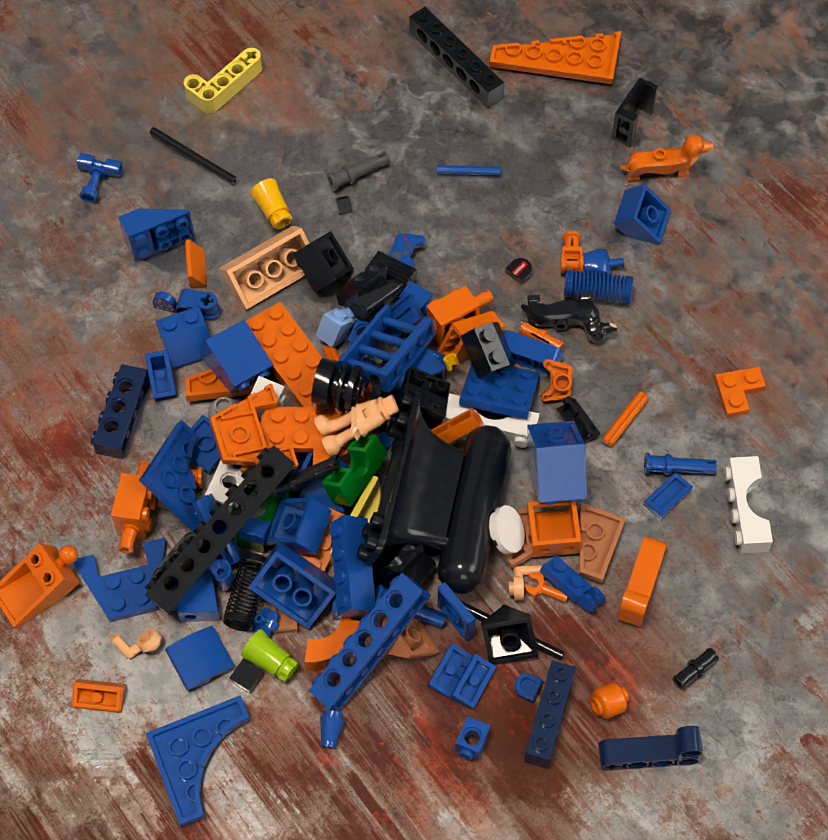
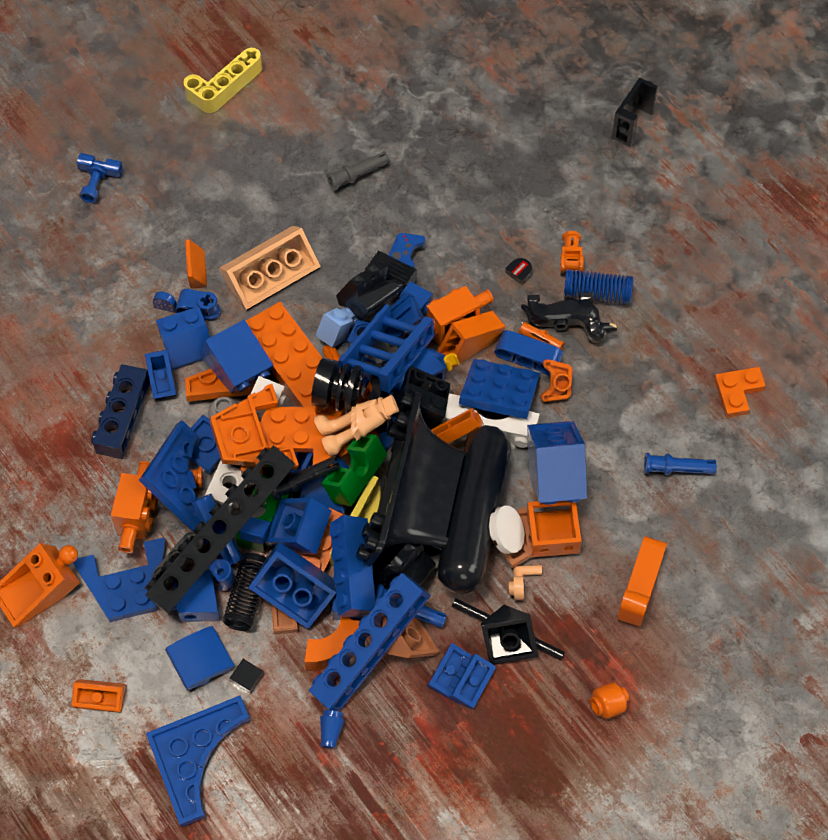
(147, 641): light nougat plate -> none
(155, 230): blue slope -> none
(193, 155): black piece -> none
(266, 621): blue plant -> none
(269, 656): lime plant -> none
(271, 202): yellow plant -> none
(323, 261): black slope -> none
(344, 205): black piece -> none
(456, 57): black brick -> none
(456, 612): blue tile -> none
(468, 170): blue bar -> none
(475, 729): blue brick -> none
(488, 349): black slope -> none
(528, 686): blue tile -> none
(542, 588): orange bar -> none
(549, 714): dark blue brick -> none
(564, 57): orange wing -> none
(572, 584): blue hinge -> none
(574, 412): black hinge -> none
(599, 261): blue piece -> none
(599, 539): nougat wing -> none
(625, 419): orange axle -> none
(642, 215): blue slope -> none
(652, 751): dark blue beam -> none
(666, 160): orange animal -> none
(668, 496): blue tile -> none
(695, 668): black pin -> none
(752, 531): white arch -> none

